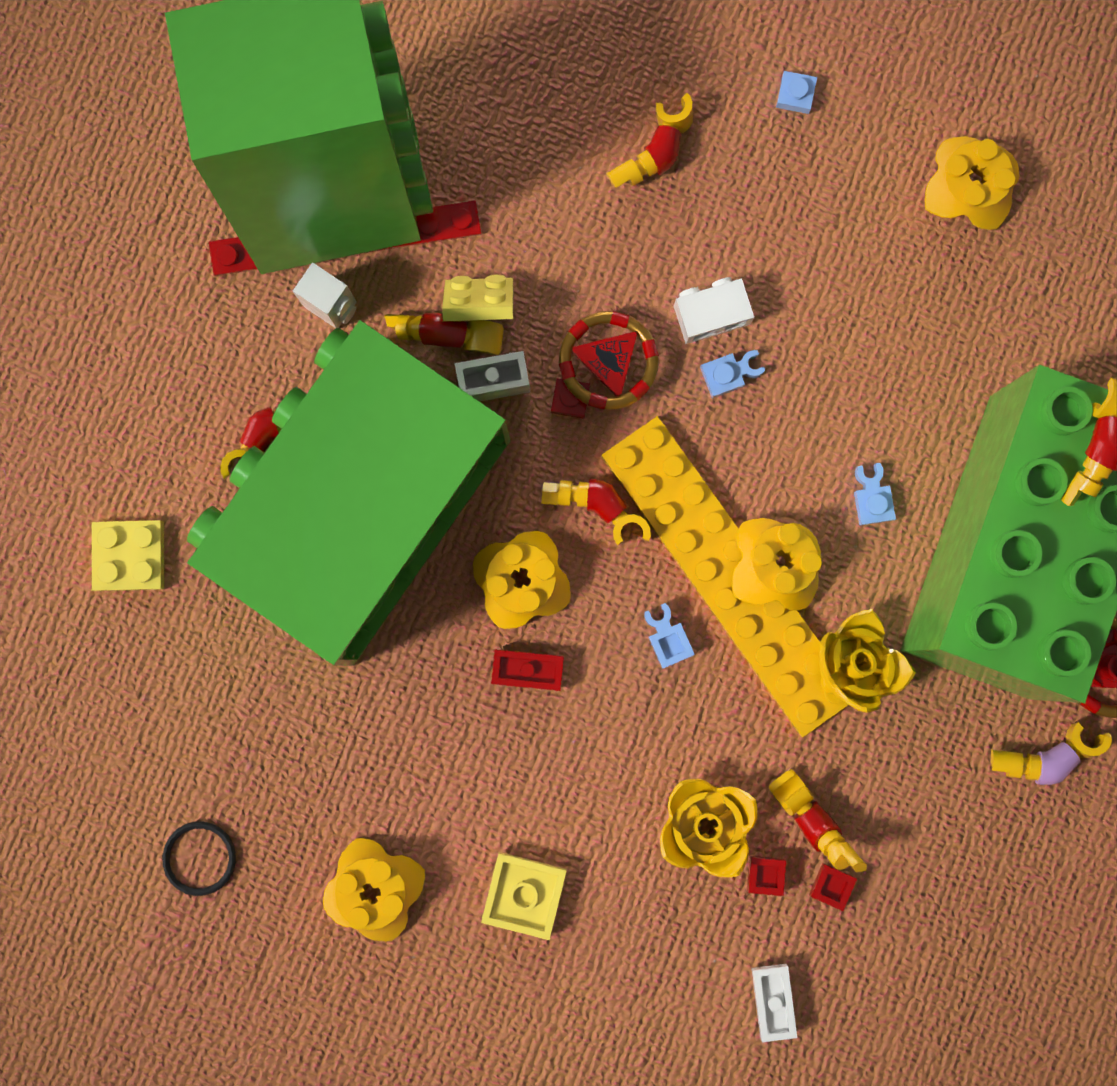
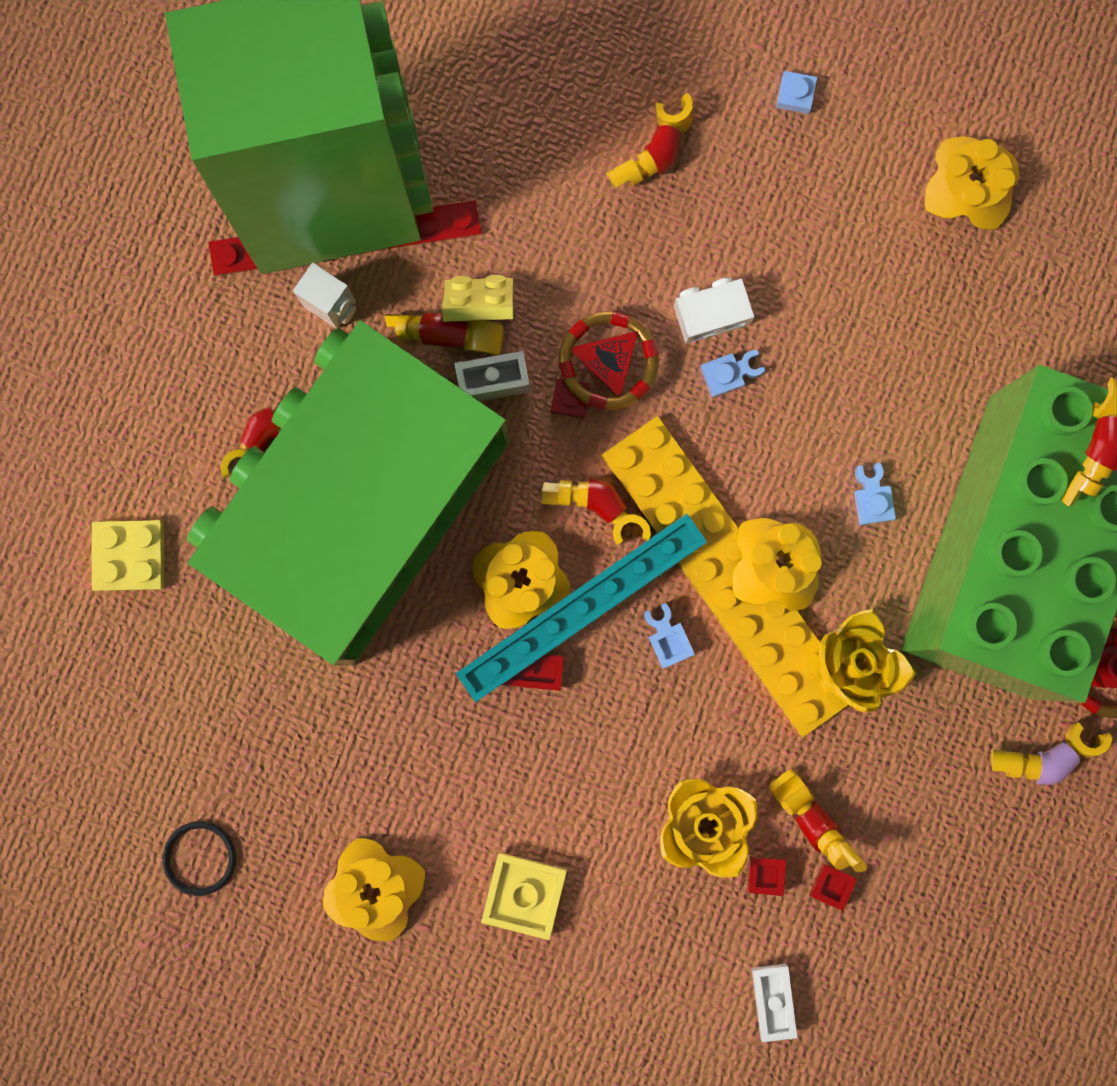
(581, 608): none -> teal plate

